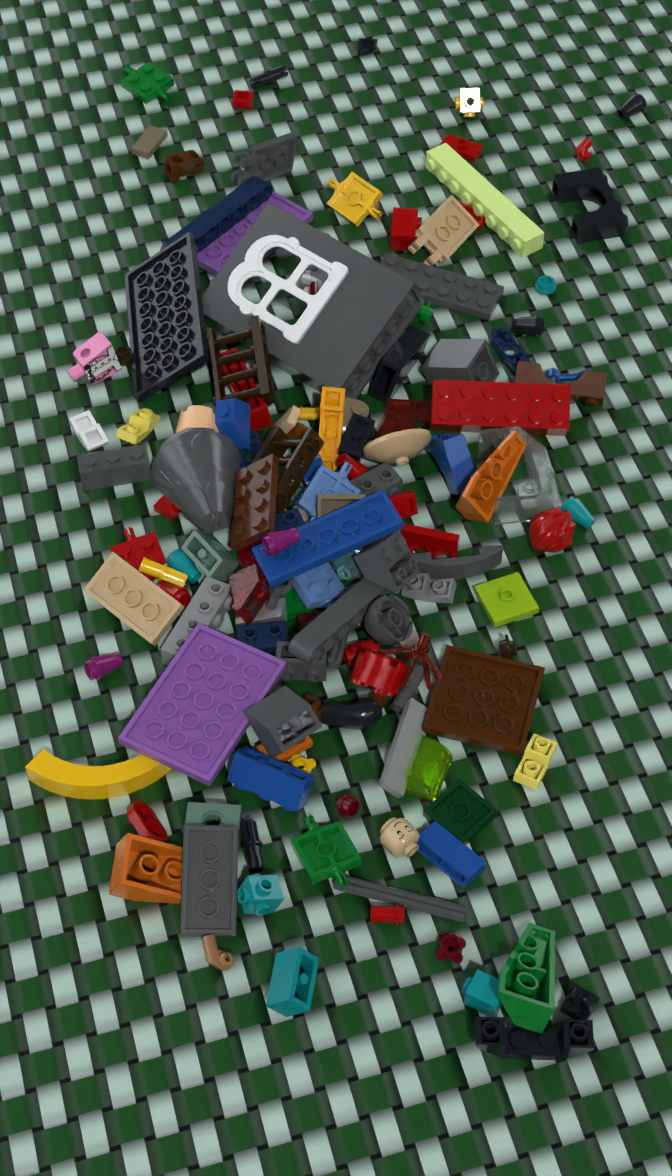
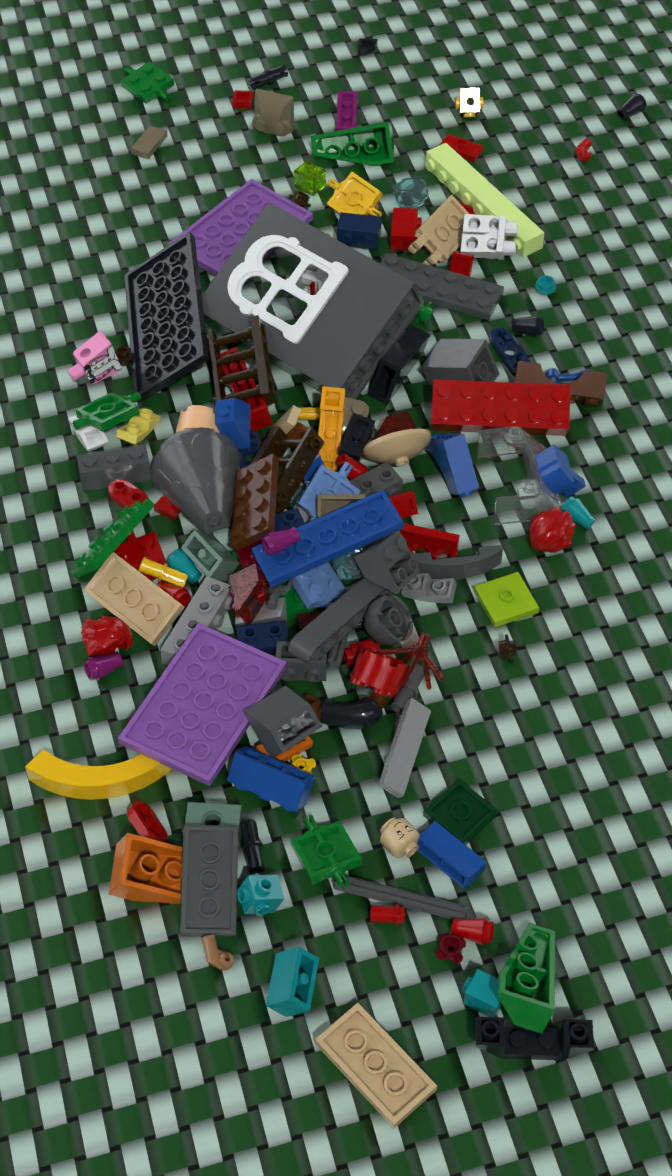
(105, 635): none -> red hair
(107, 411): none -> green plate
(114, 535): none -> green plate
(125, 493): none -> red plate
(182, 164): reddish brown leg -> none
(225, 213): dark blue beam -> none
(266, 159): dark grey tile -> none
(273, 113): none -> dark tan slope
(300, 198): none -> dark brown plate
(309, 178): none -> clear neon green brick
(346, 110): none -> magenta plate
(348, 805): dark red plate -> none
(359, 230): none -> dark blue brick
(360, 145): none -> green wedge
(376, 1065): none -> tan plate
(411, 192): none -> clear light blue hair
(418, 410): clear red plate -> none
(429, 770): clear neon green brick -> none
(462, 263): none -> red tile
(474, 929): none -> red cone
(484, 700): reddish brown plate -> none
(486, 236): none -> white hips
(490, 480): orange wedge -> none
(535, 761): light yellow slope -> none
(556, 472): none -> blue brick
(579, 1003): black tile -> none
(591, 186): black arch -> none

